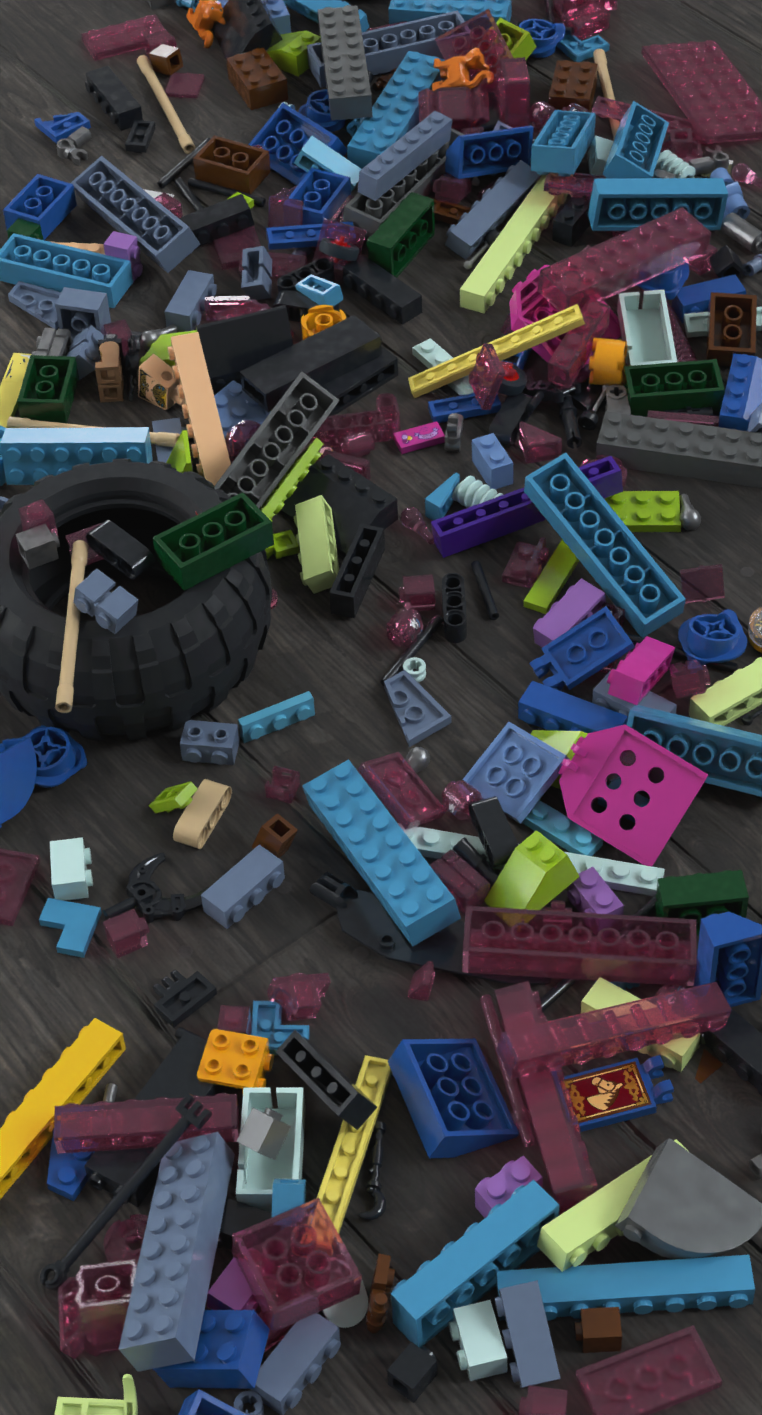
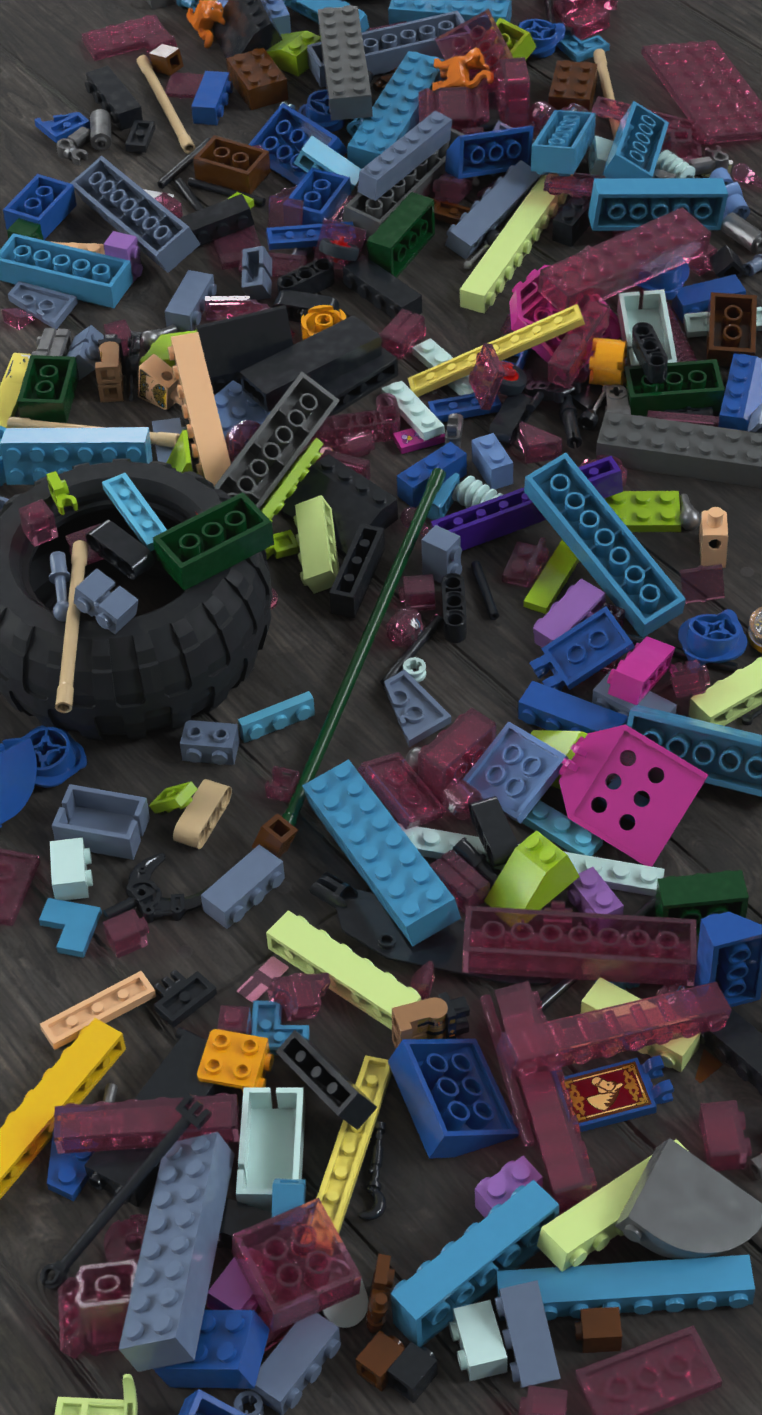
(17, 317): none -> clear pink slope
(38, 546): flat silver brick -> none
(59, 577): none -> sand blue pin
(60, 493): none -> lime plate
(80, 309): sand blue brick -> none
(100, 129): none -> flat silver brick
(103, 1006): none -> light nougat plate
(105, 820): none -> sand blue piece
(134, 509): none -> medium azure plate
(211, 98): none -> blue brick
(261, 979): none -> clear pink sticker
(264, 1132): brick -> none
(297, 800): none -> dark green piece
(322, 292): dark azure slope -> none
(349, 974): none -> yellowish green brick
(377, 1359): none -> reddish brown brick
(403, 333): none -> clear pink brick
(413, 481): none -> blue brick
(415, 411): none -> light aqua plate
(430, 1019): none -> hips
(441, 553): none -> sand blue brick
(455, 751): none -> clear pink brick
(649, 352): none -> black beam
(713, 526): none -> light nougat torso
(723, 1135): none -> clear pink brick

